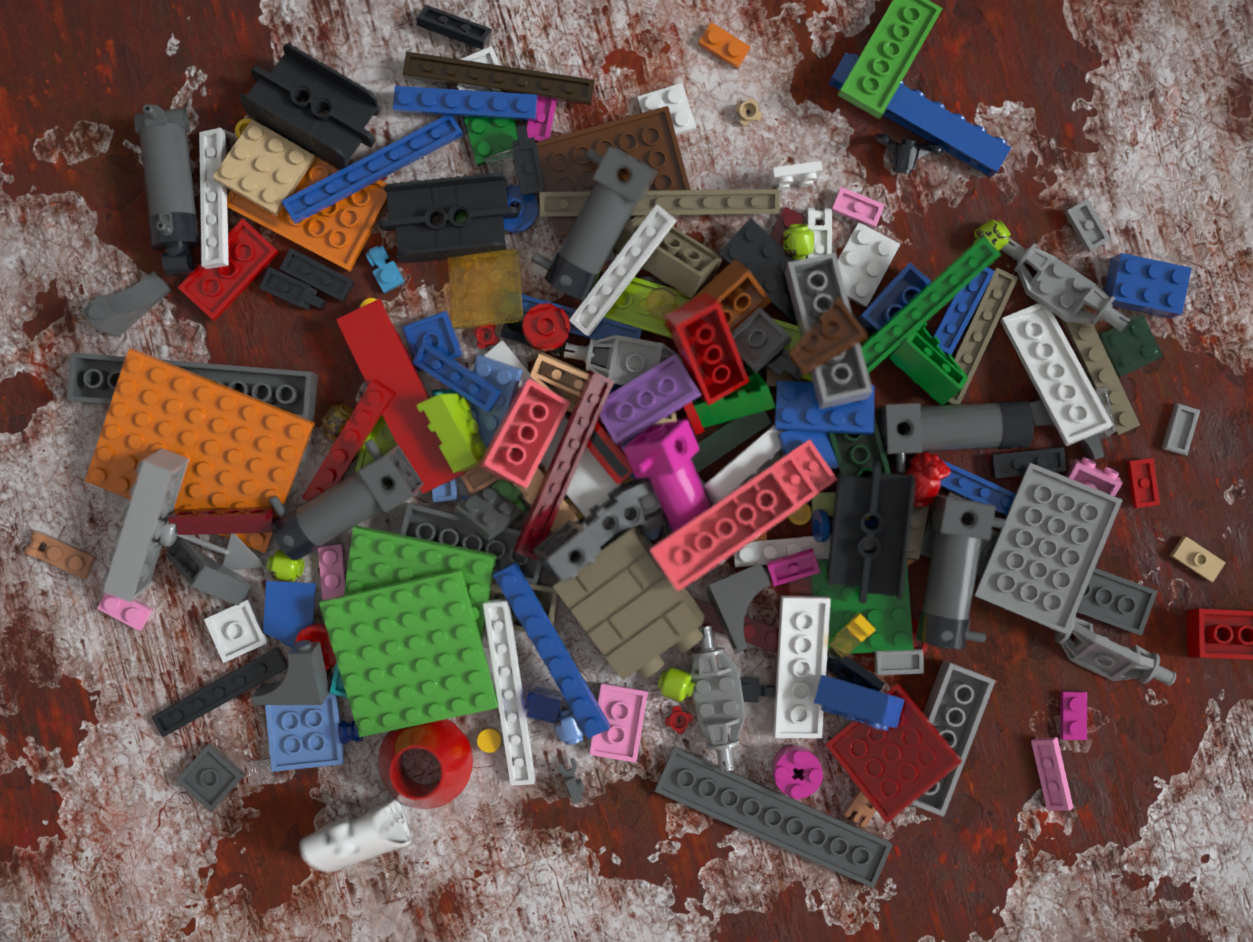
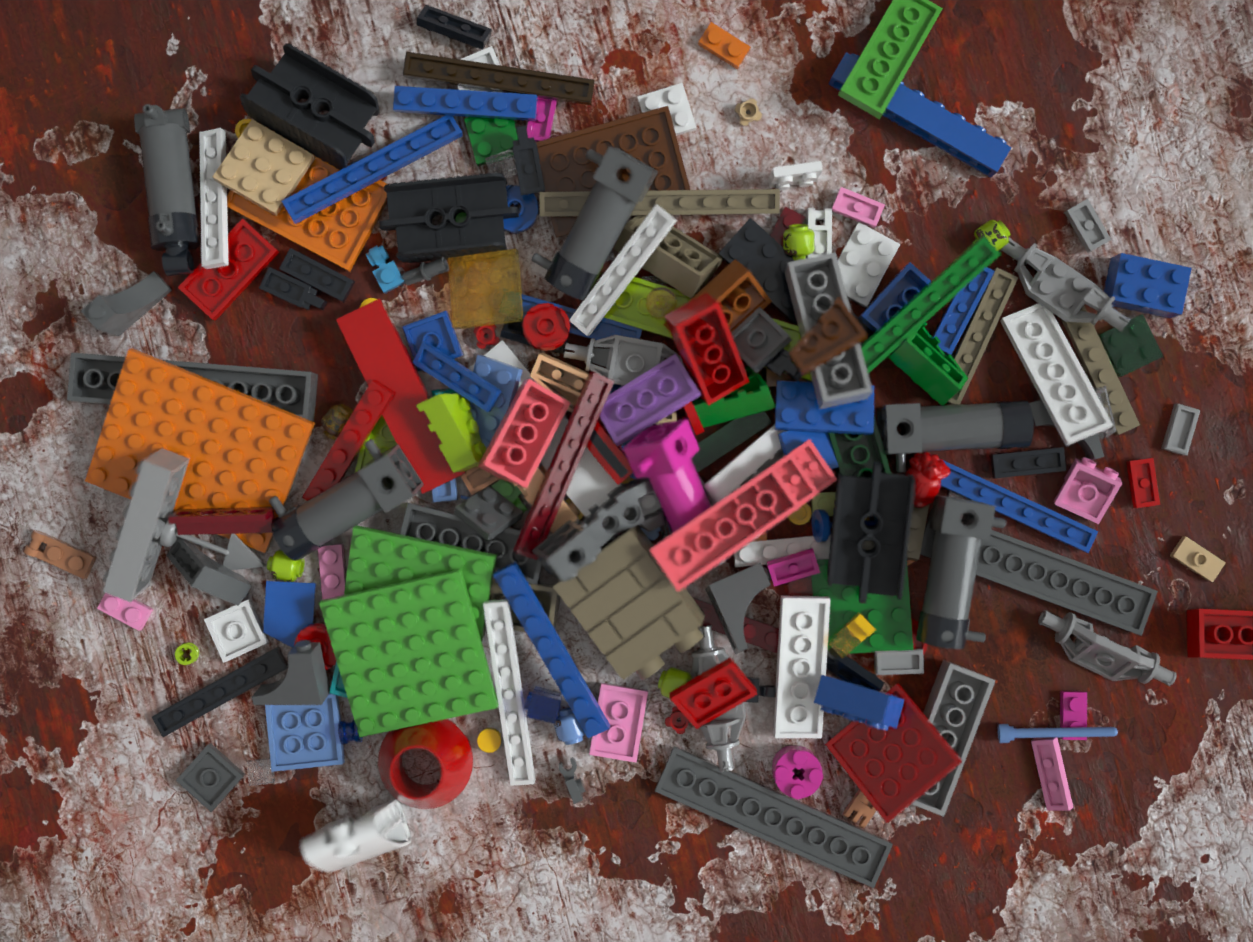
(179, 653): none -> lime bush
(426, 271): none -> dark grey axle
(713, 693): none -> red plate
(907, 152): black piece -> none
(1009, 733): none -> medium blue piece
(1048, 548): light grey plate -> none

